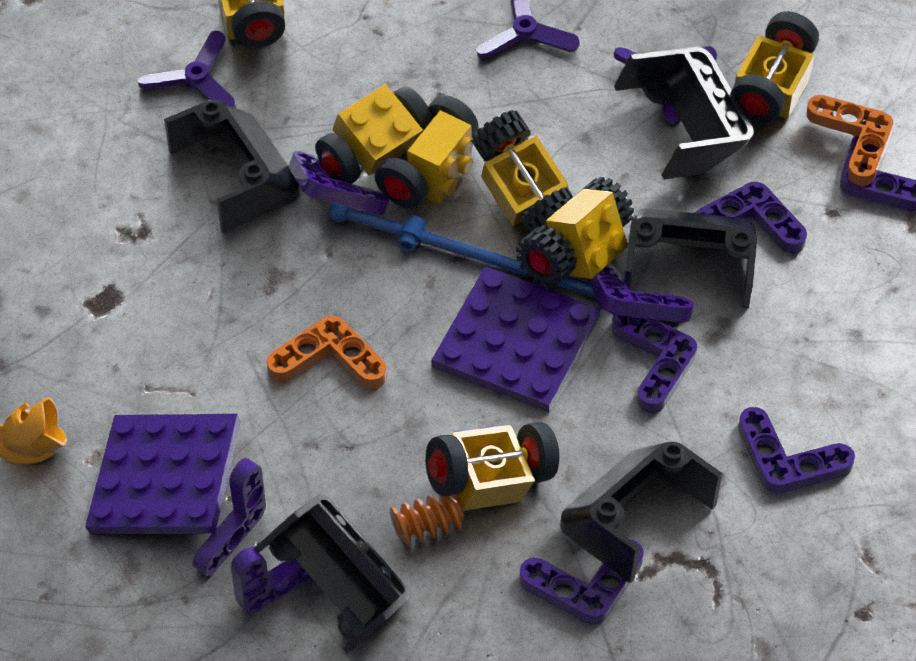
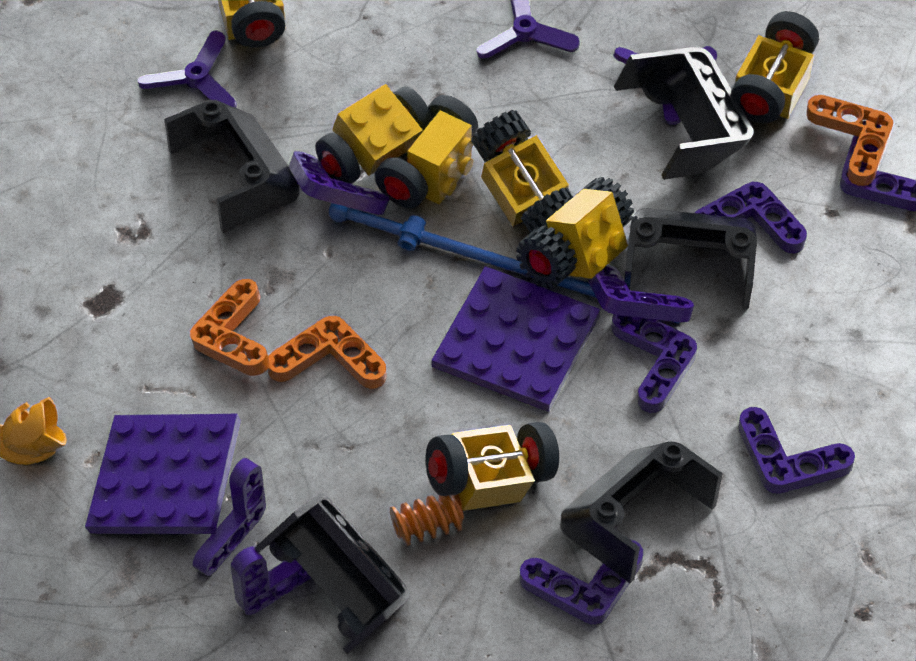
(241, 300): none -> orange beam

